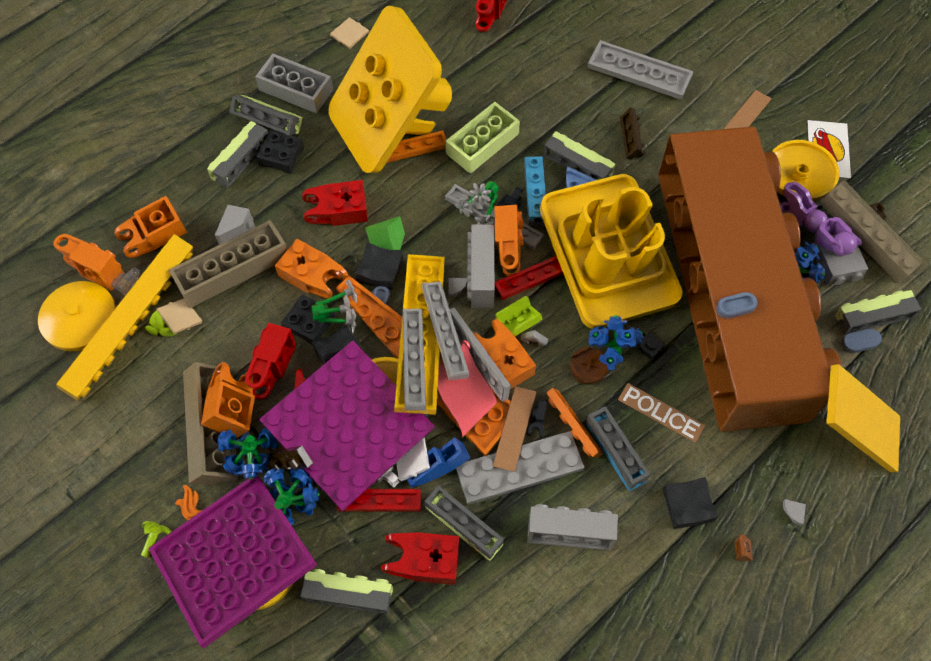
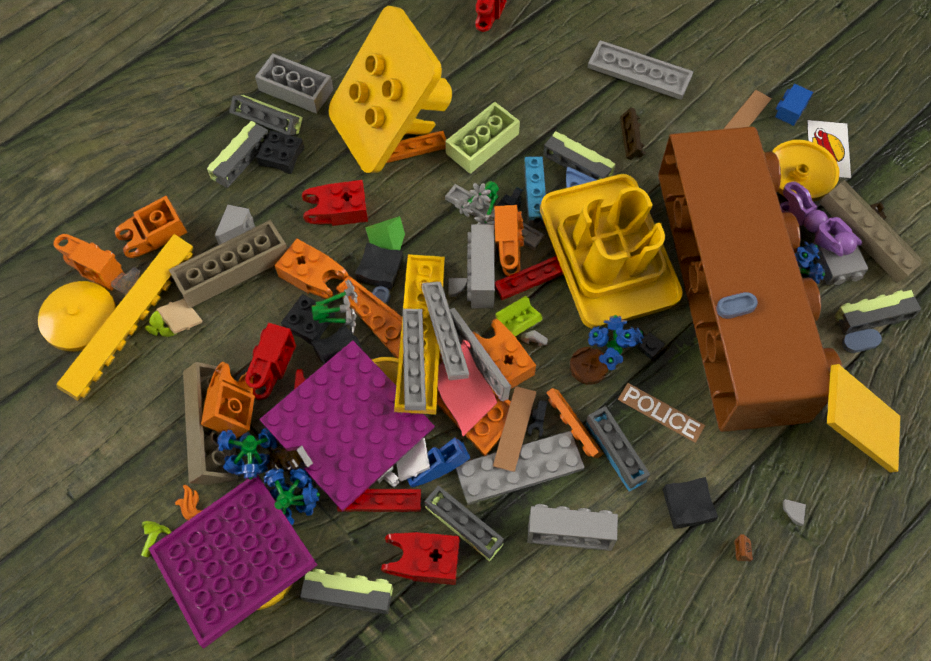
(349, 33): tan piece -> none
(793, 104): none -> blue brick

